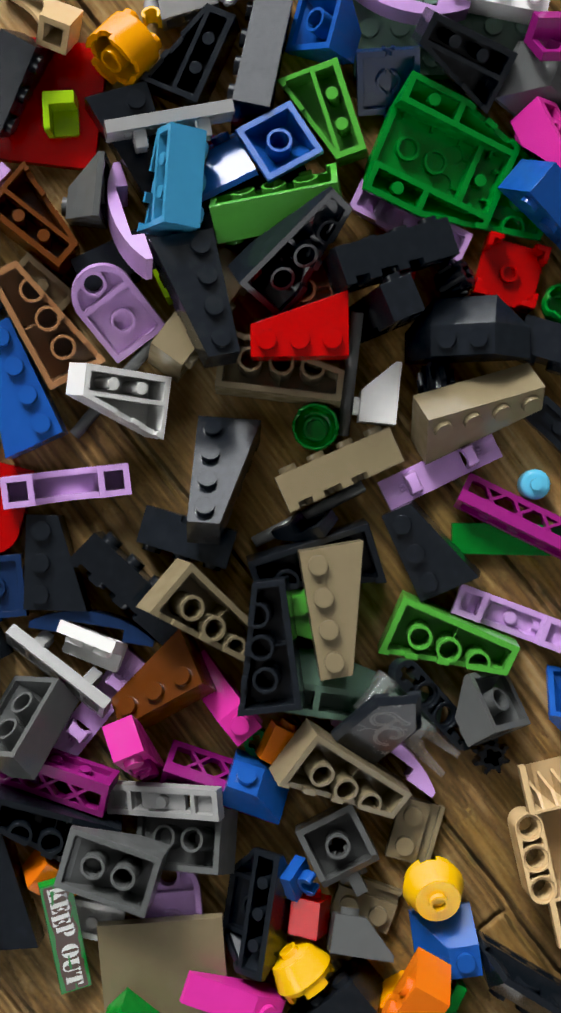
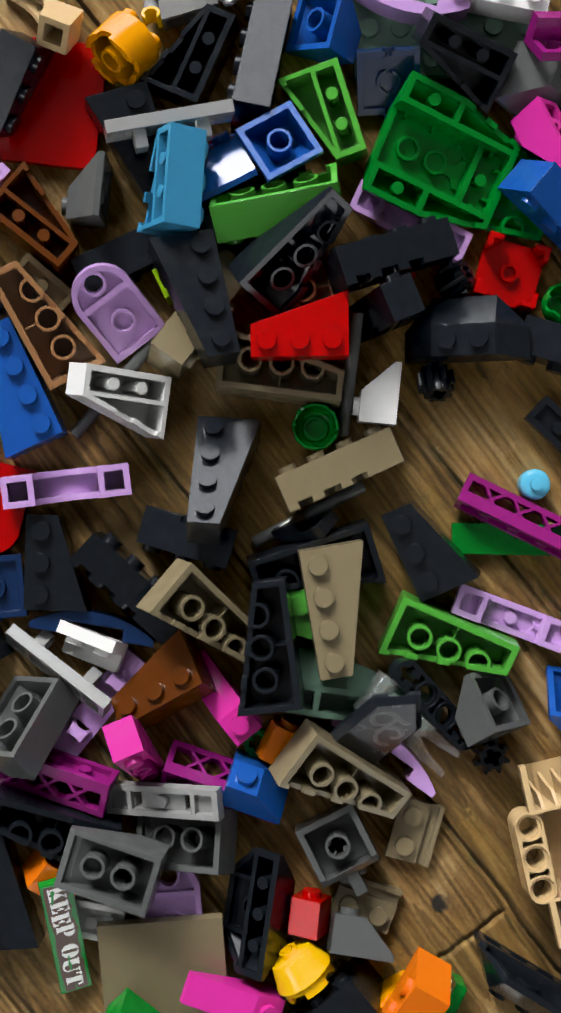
(60, 114): lime panel -> none
(131, 247): lavender slope -> none
(298, 879): blue tile -> none
(423, 478): lavender hinge -> none
(433, 888): yellow cone -> none
(450, 940): blue slope -> none
(473, 409): dark tan wedge -> none

